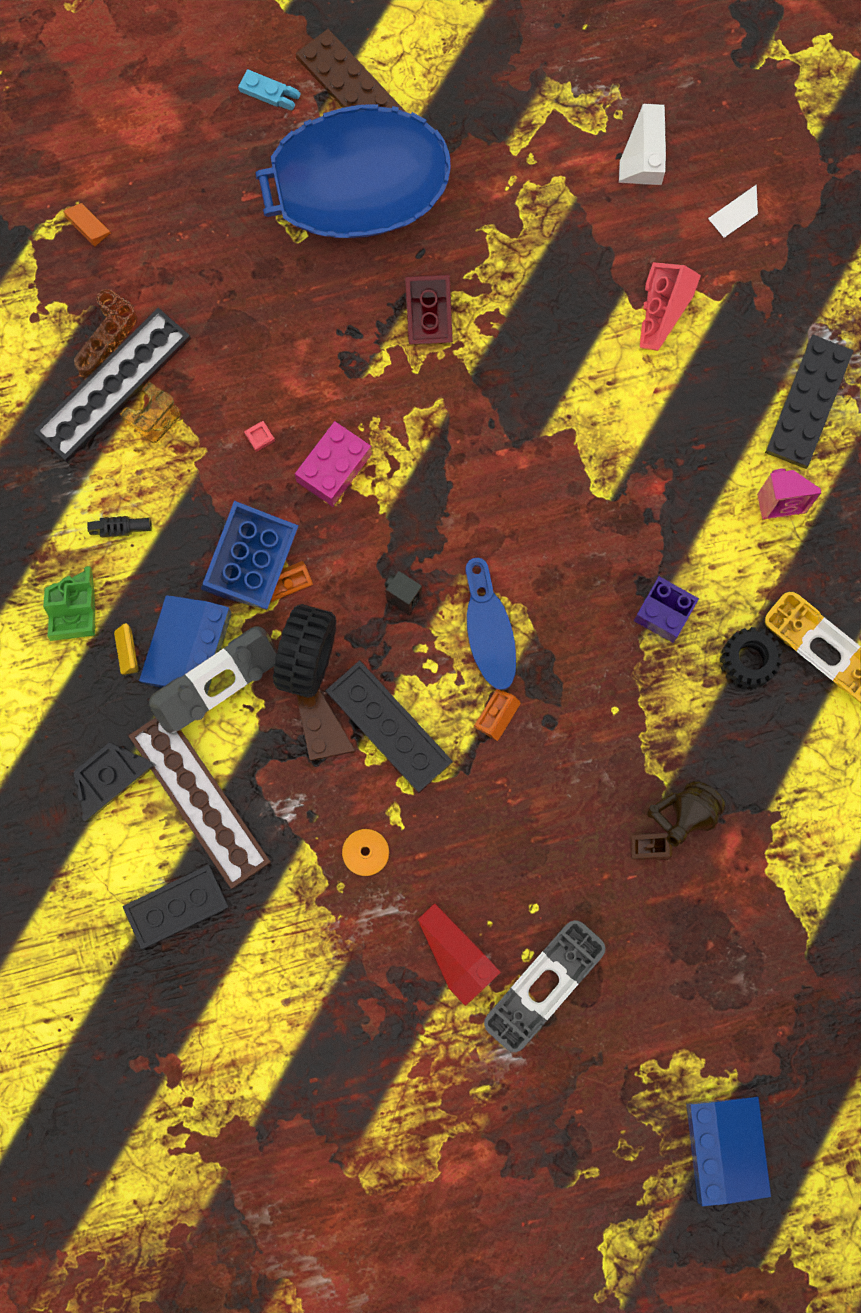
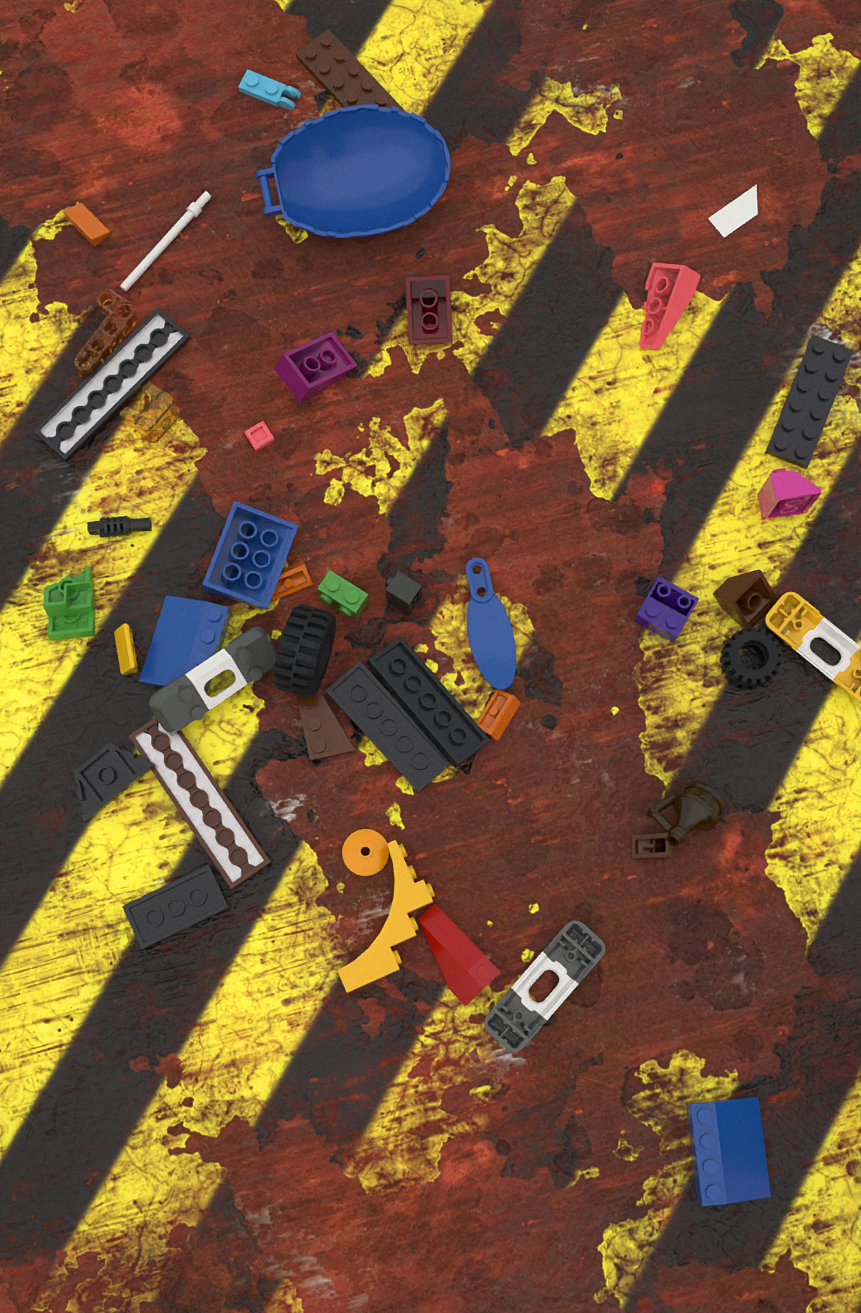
(193, 210): none -> white bar
(314, 366): none -> magenta slope
(333, 463): dark pink brick -> none
(342, 594): none -> bright green brick
(408, 897): none -> yellow arch
(428, 701): none -> black plate
(646, 149): white wedge -> none
(746, 598): none -> reddish brown slope

